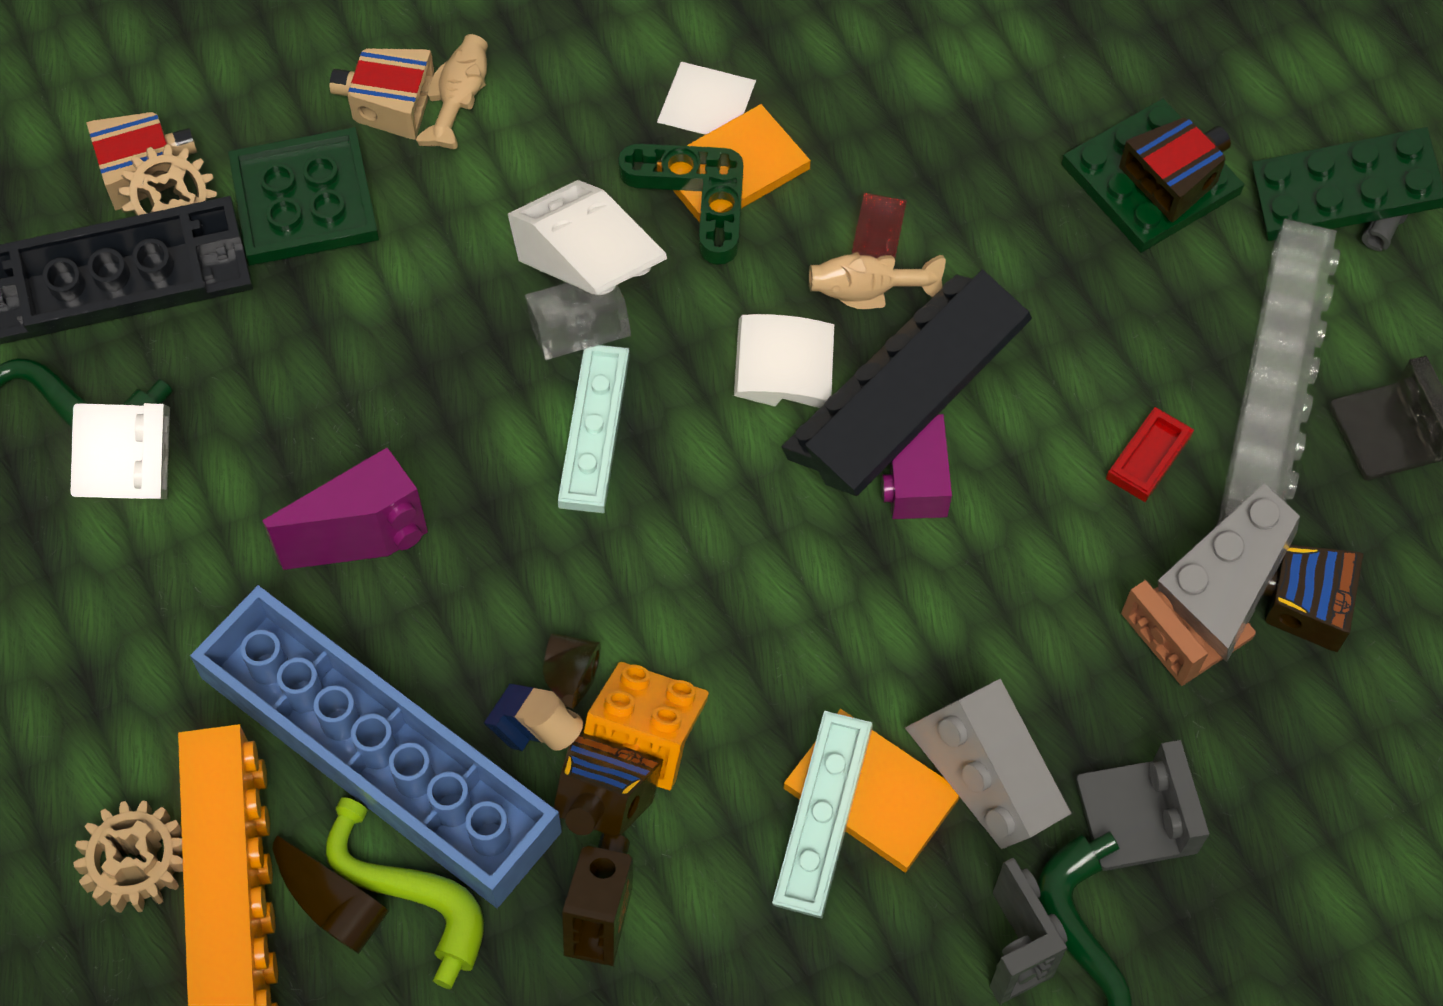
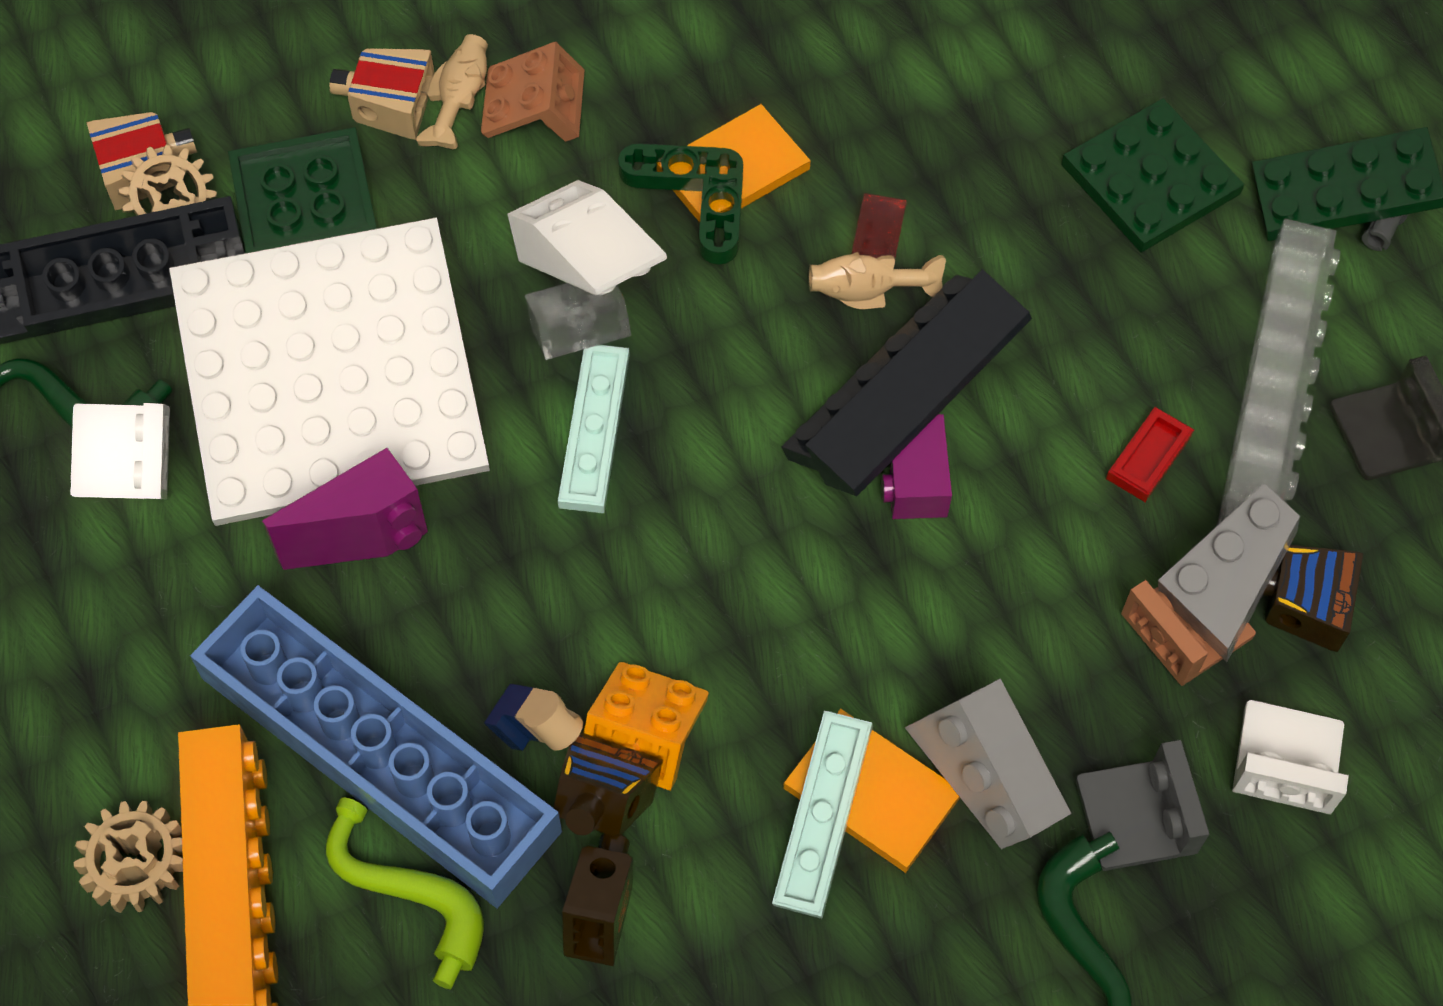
(322, 361): none -> white plate
(328, 898): dark brown piece -> none
(534, 87): none -> nougat bracket
(570, 667): dark brown piece -> none
(704, 98): white sticker -> none
(784, 359): white slope -> none
(1041, 936): dark grey bracket -> none
(1175, 164): dark brown torso -> none
(1290, 757): none -> white bracket

